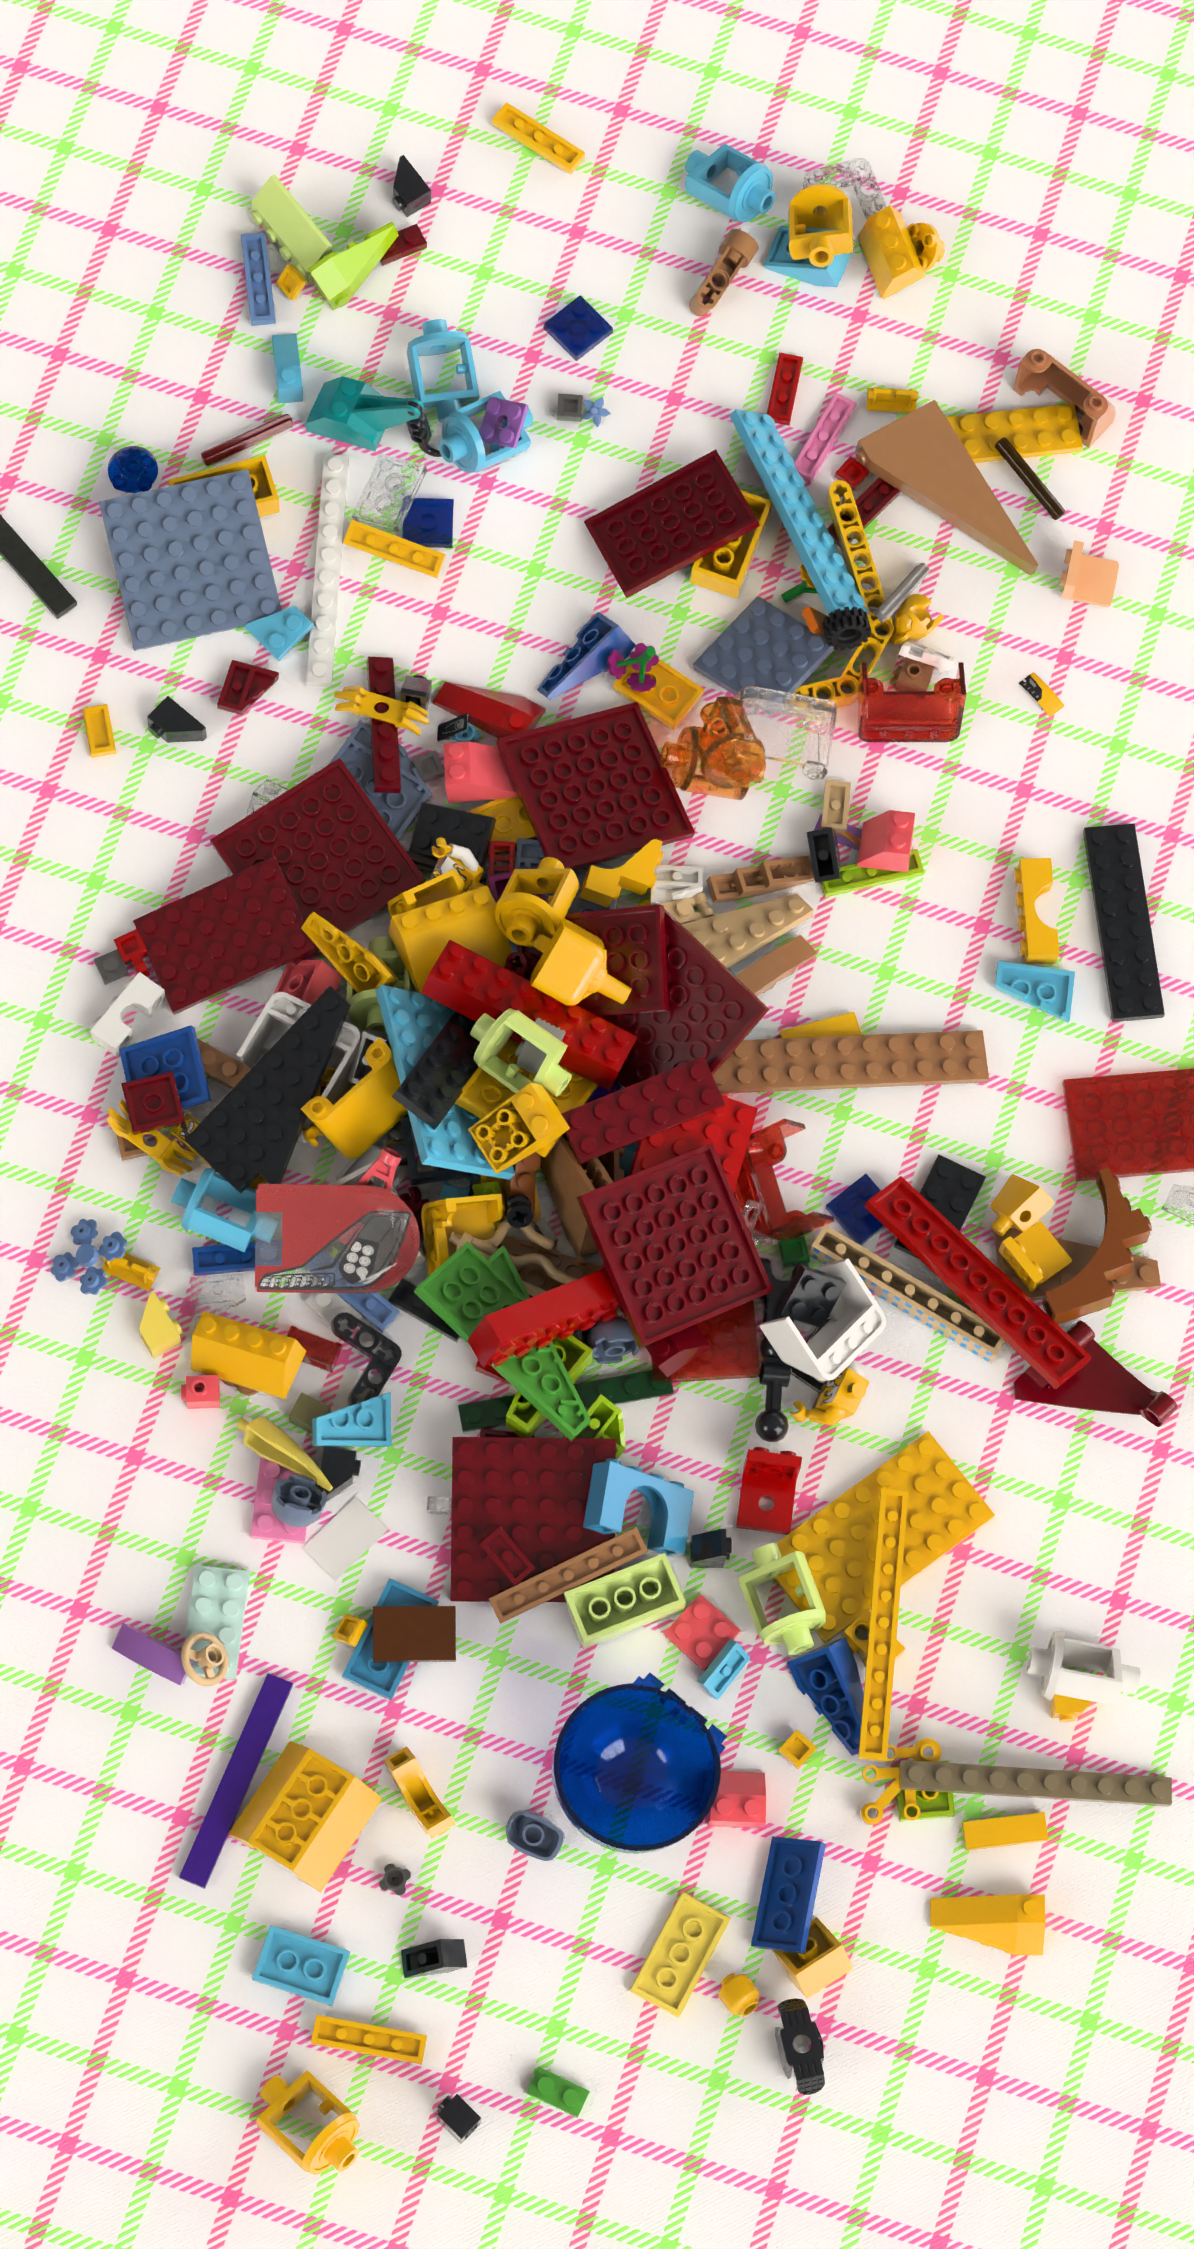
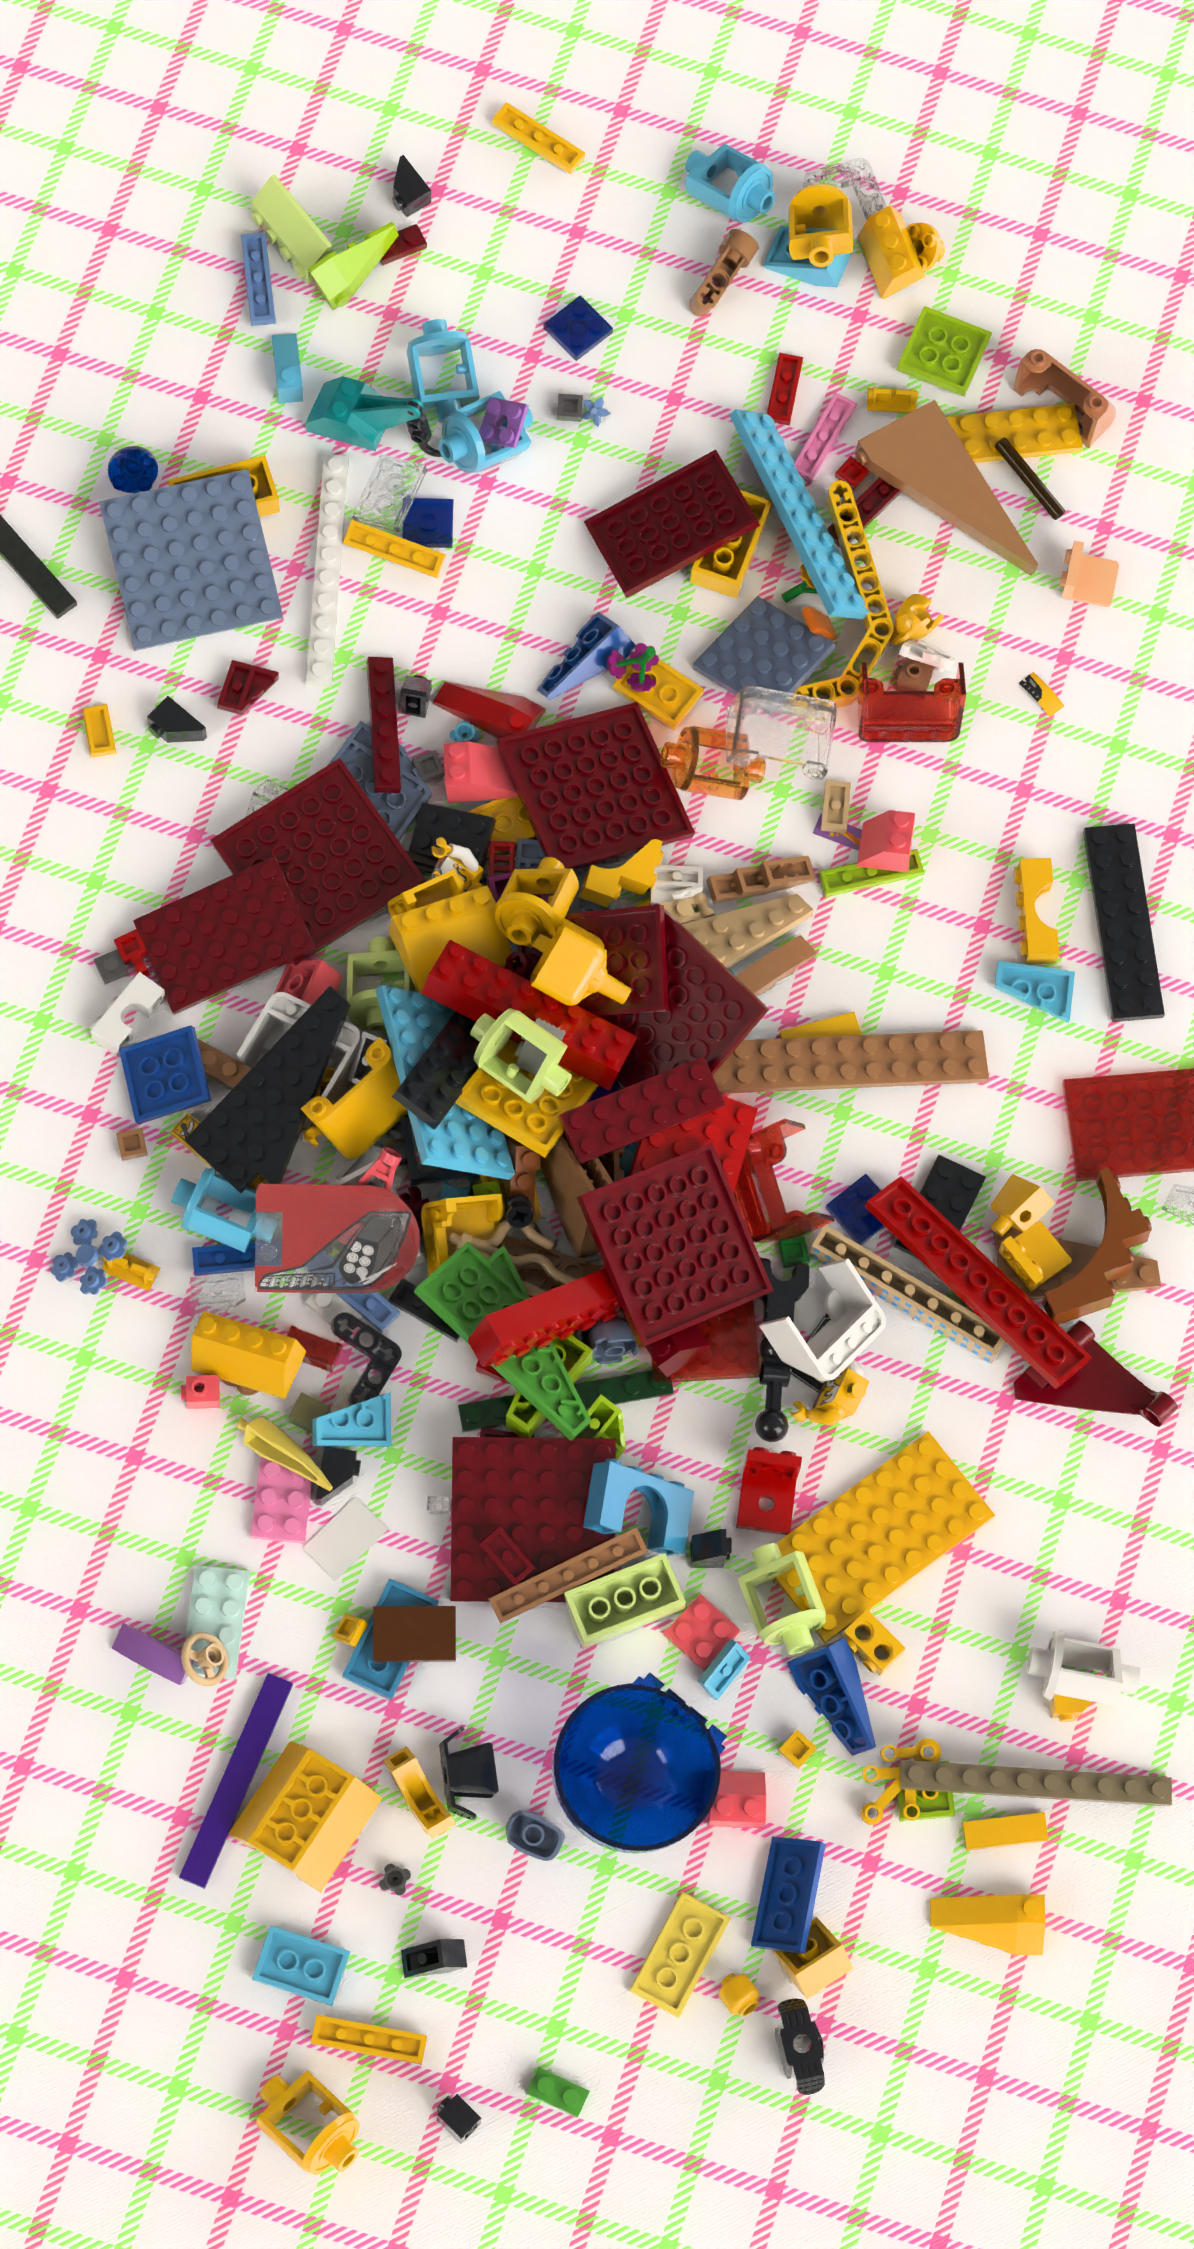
(153, 1103): dark red tile -> none
(156, 1327): light yellow slope -> none
(163, 1152): yellow piece -> none
(246, 439): dark red axle -> none
(280, 630): medium azure wing -> none
(291, 282): yellow tile -> none
(297, 1501): sand blue cylinder -> none
(352, 960): yellow wedge -> none
(398, 711): yellow piece -> none
(452, 727): black sticker -> none
(467, 1774): none -> black piece
(518, 1127): yellow slope -> none
(729, 758): clear orange piece -> none
(757, 1236): clear bracket -> none
(811, 1296): black plate -> none
(824, 854): black slope -> none
(847, 628): black tyre -> none
(883, 1625): yellow plate -> none
(901, 593): light grey axle -> none
(944, 351): none -> lime plate

